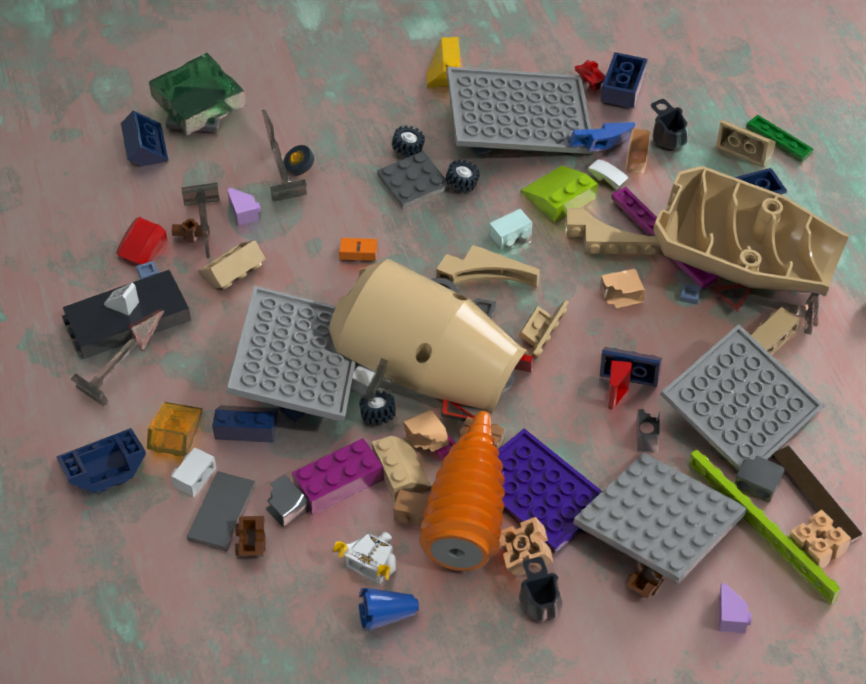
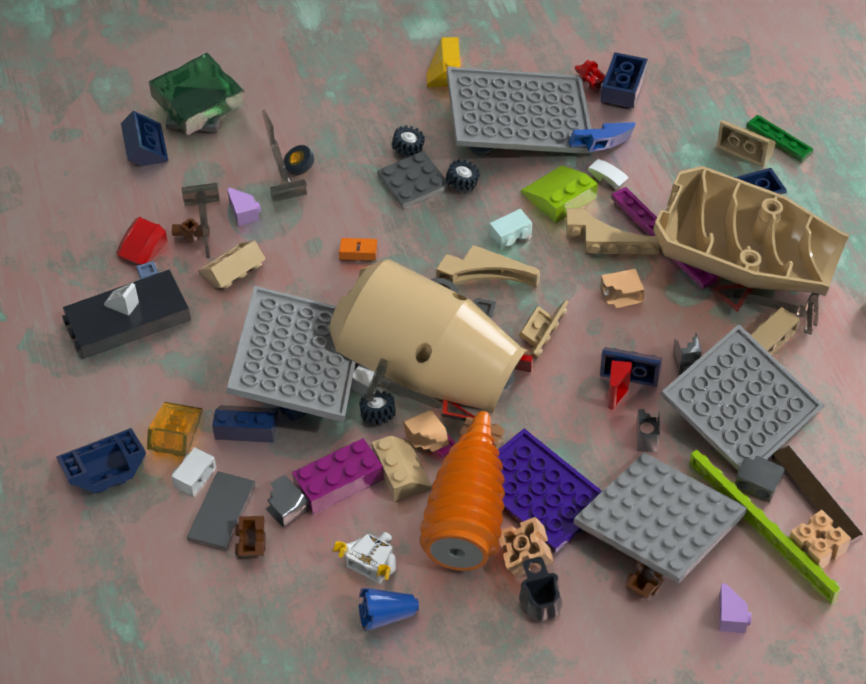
(142, 332): clear smoke piece -> none
(410, 507): medium nougat brick -> none
(638, 141): light nougat piece -> none
(670, 126): black piece -> none
(687, 356): none -> dark grey piece
(690, 293): sand blue tile -> none

